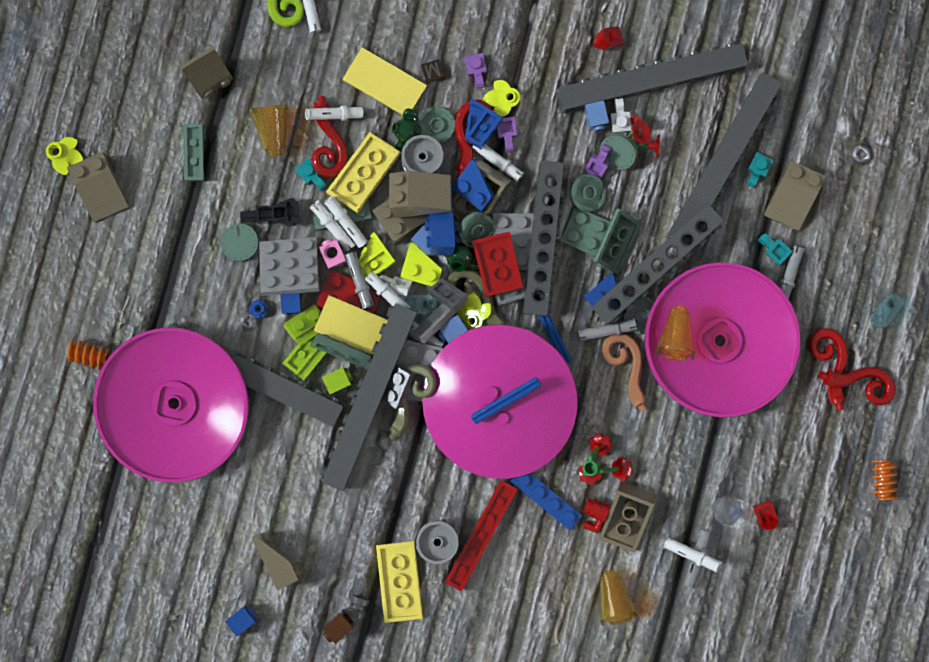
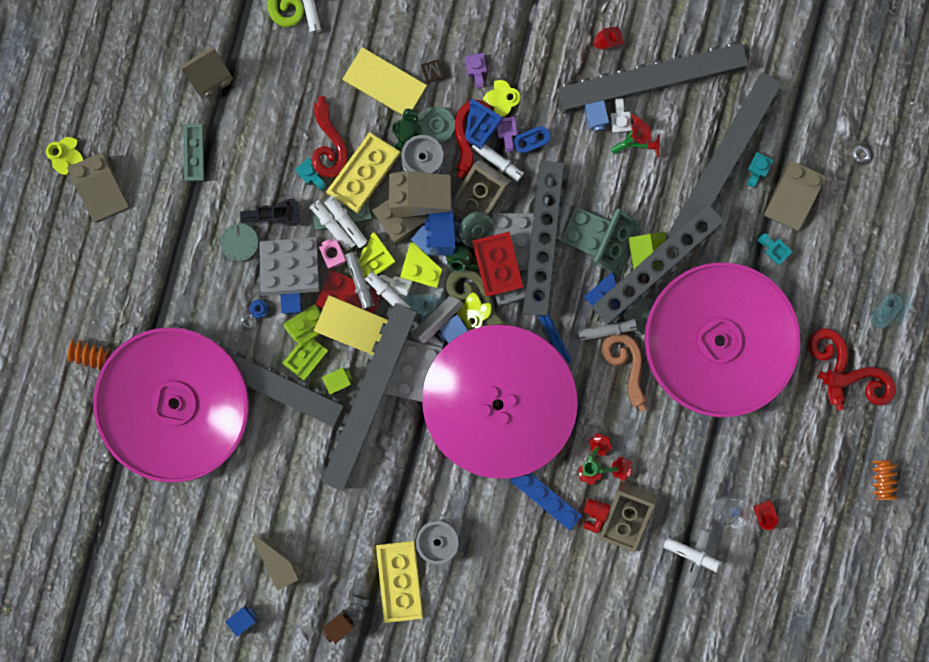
(271, 127): clear yellow cone -> none
(334, 113): white pin -> none
(340, 350): sand green plate -> none
(397, 386): flat silver plate -> none
(403, 415): olive plant -> none
(448, 294): flat silver plate -> none
(473, 186): blue wing -> none
(481, 535): red plate -> none
(506, 400): blue axle -> none
(531, 140): none -> blue plate
(588, 192): sand green tile -> none
(598, 164): medium lavender plate -> none
(615, 600): clear yellow cone -> none
(622, 151): sand green tile -> none
(643, 246): none -> lime slope
(677, 336): clear yellow cone -> none
(787, 282): light grey pin -> none

